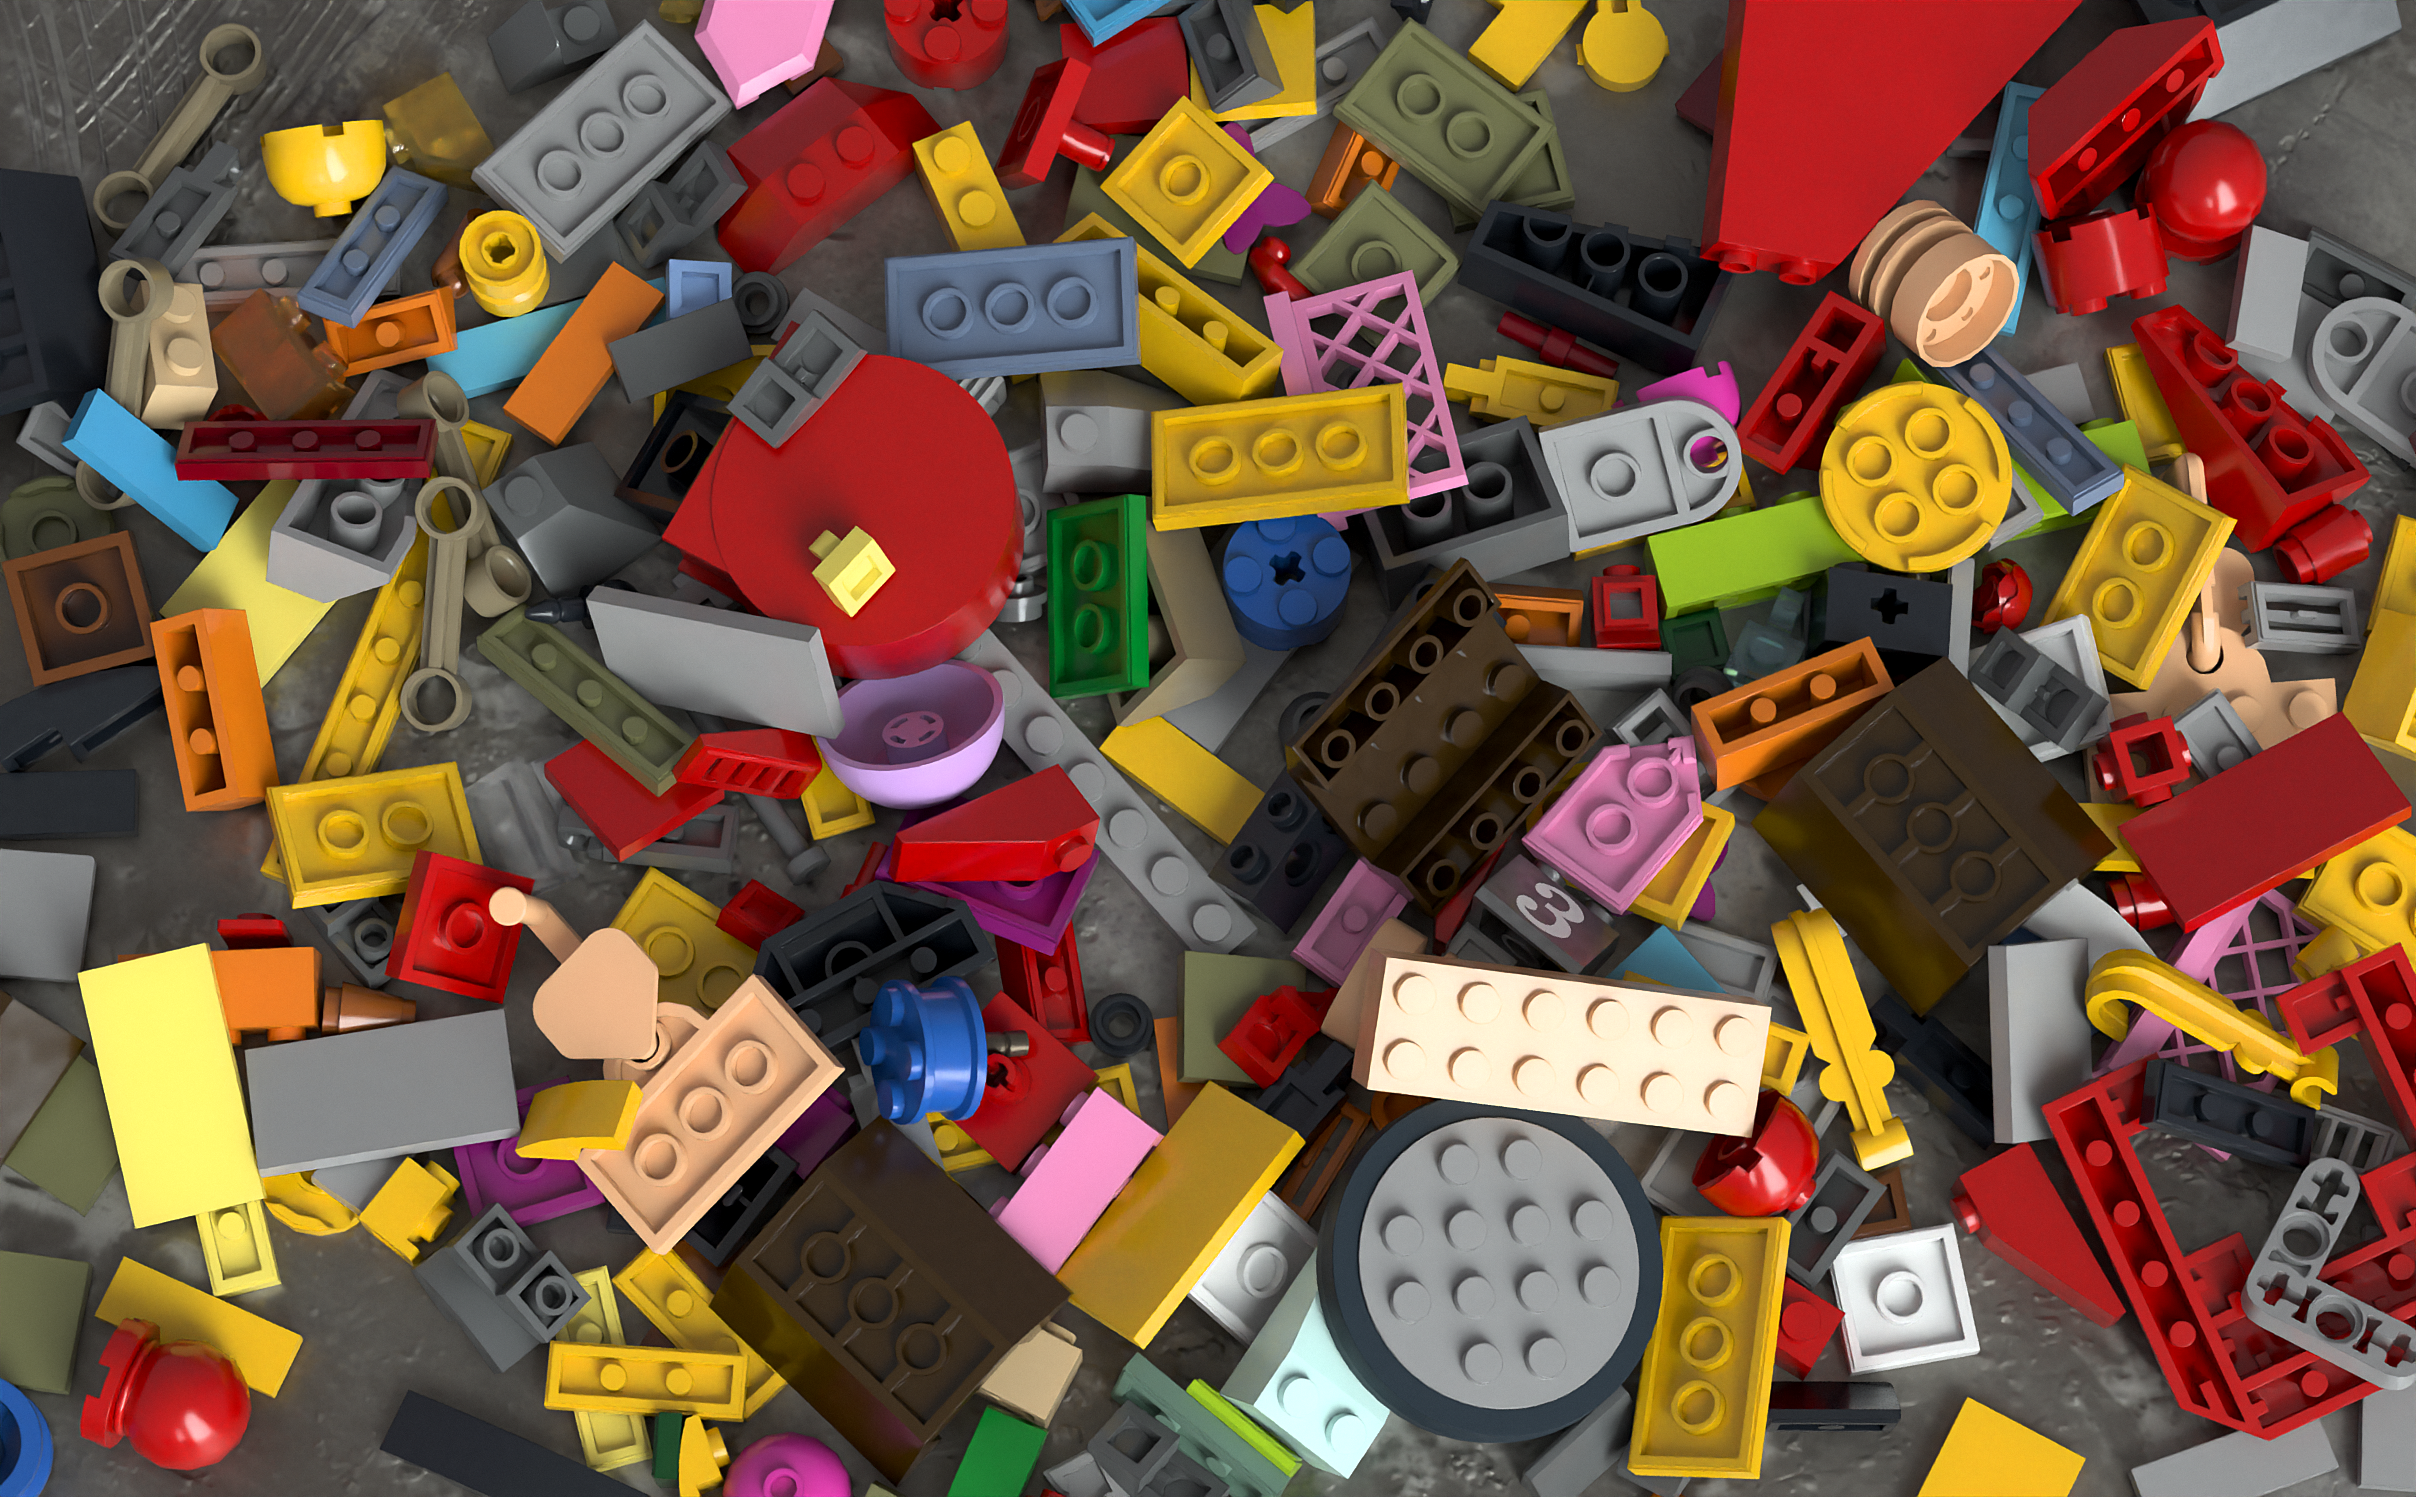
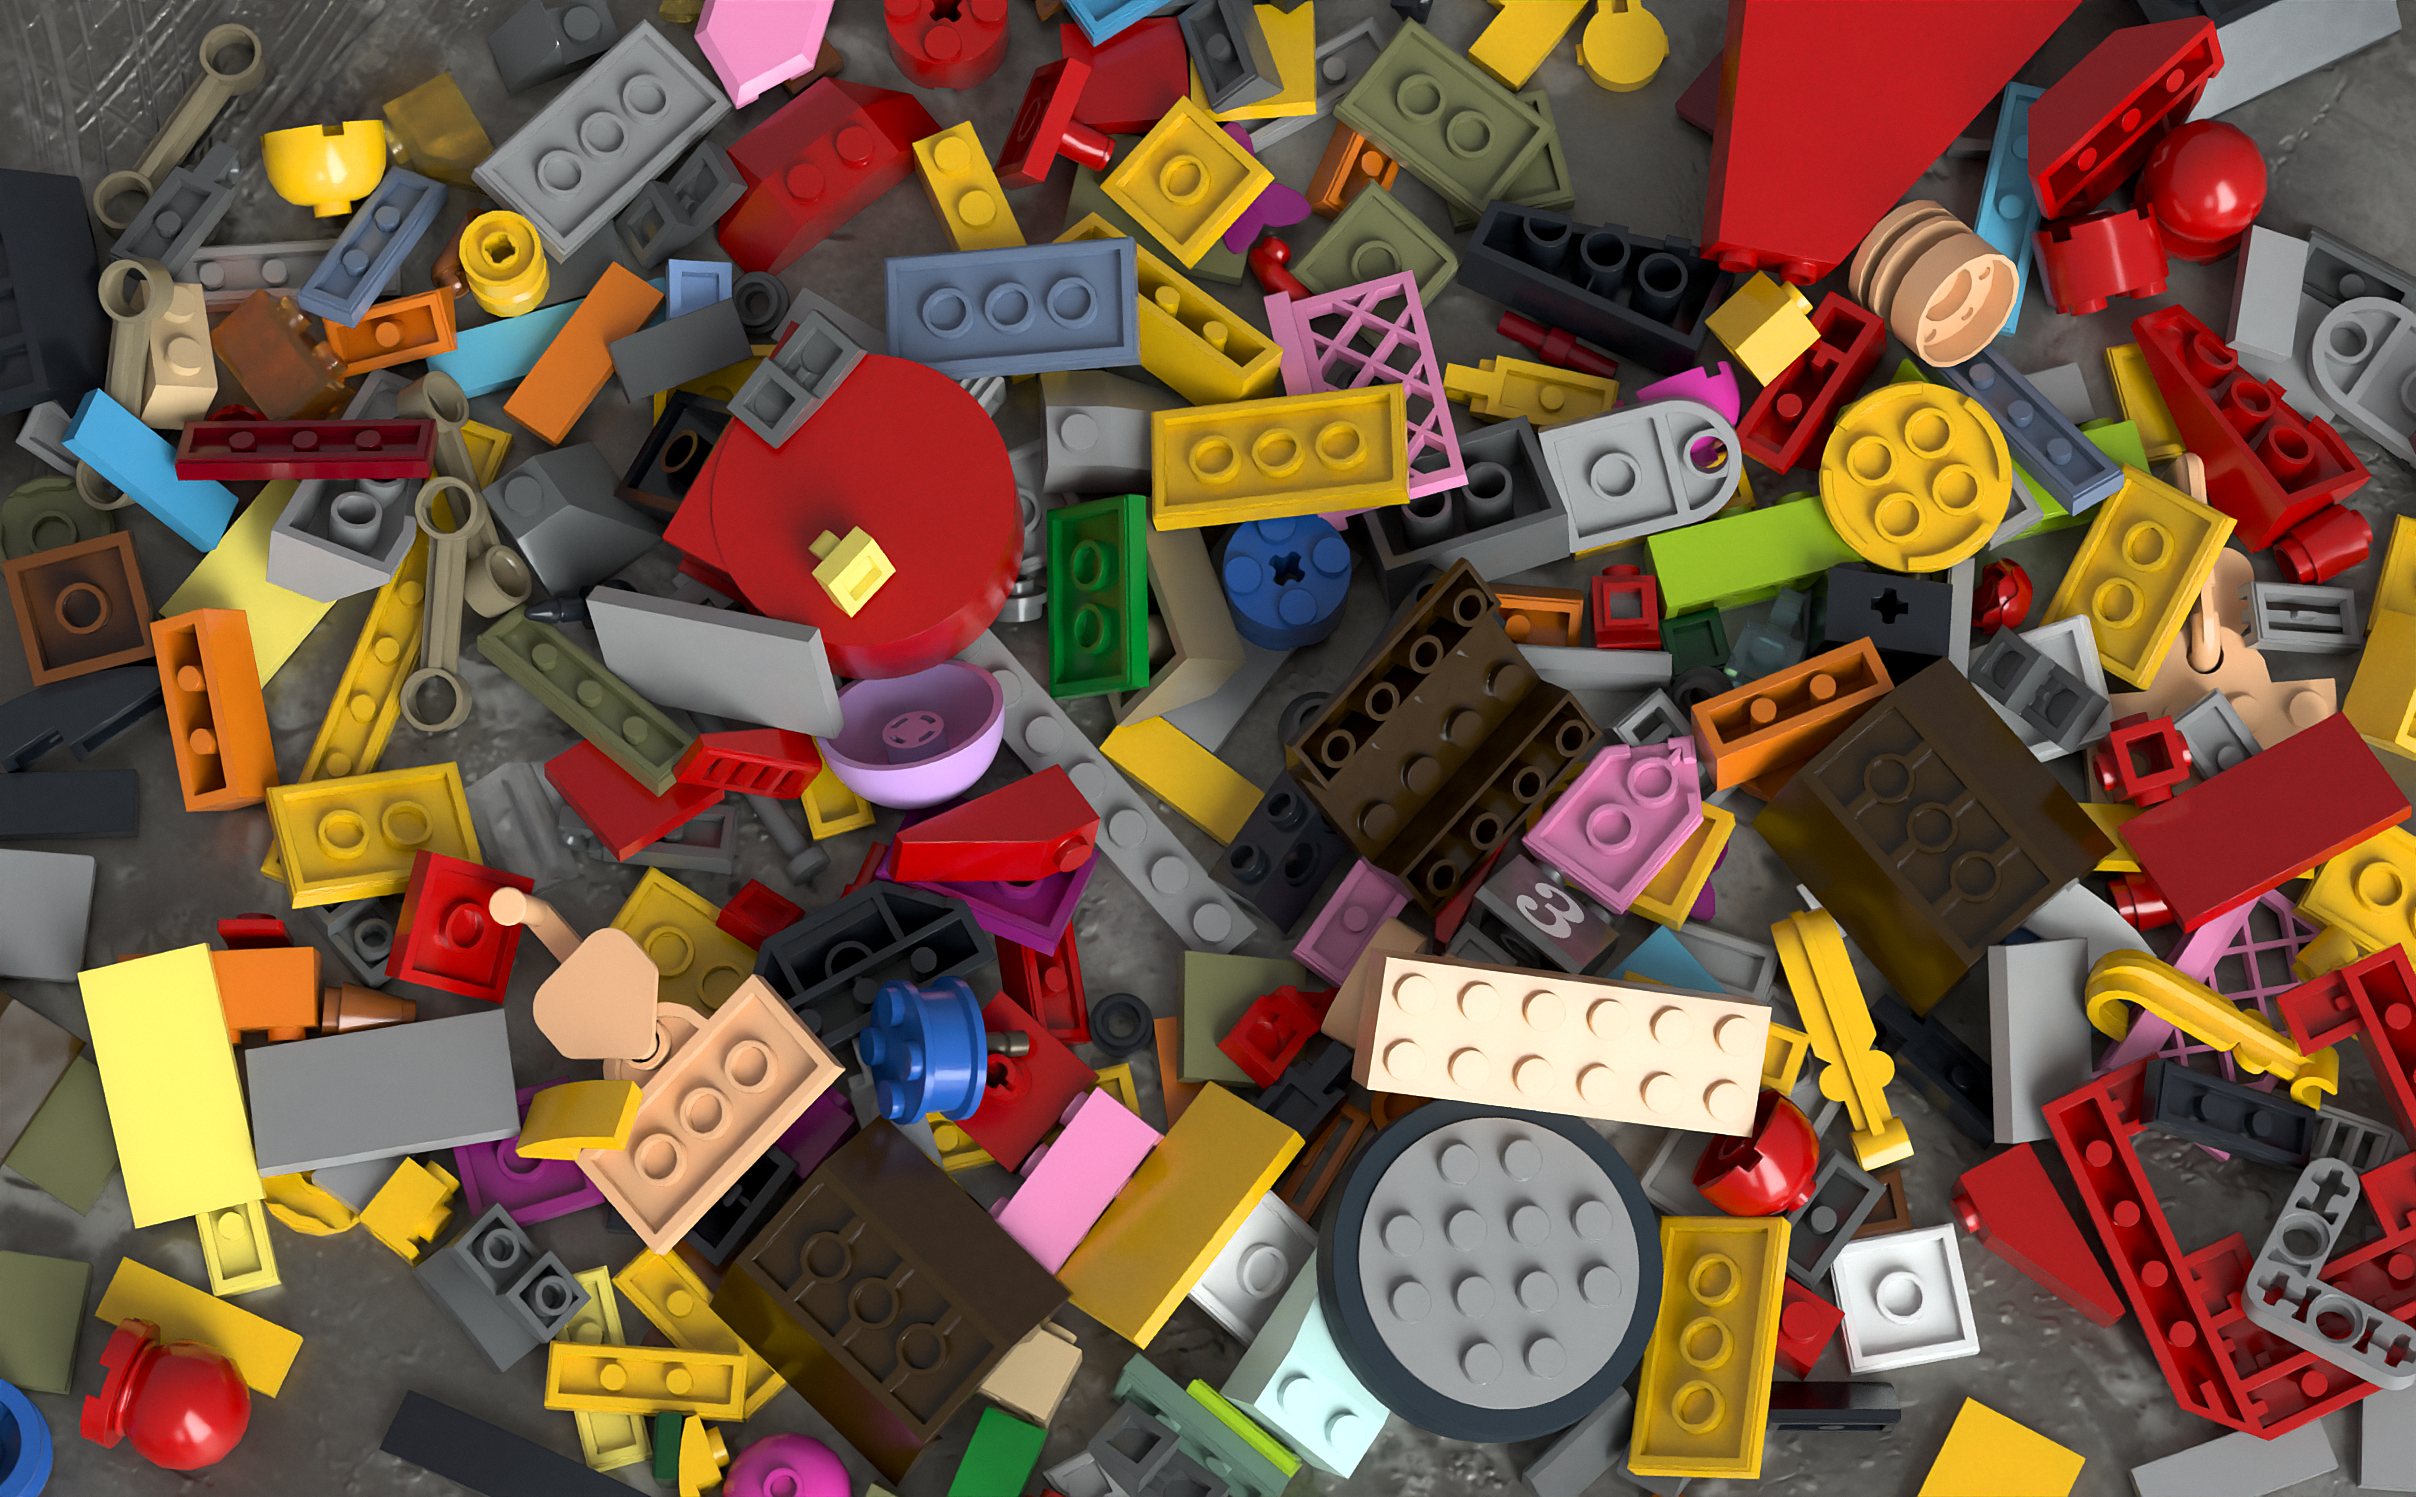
(1764, 326): none -> yellow brick

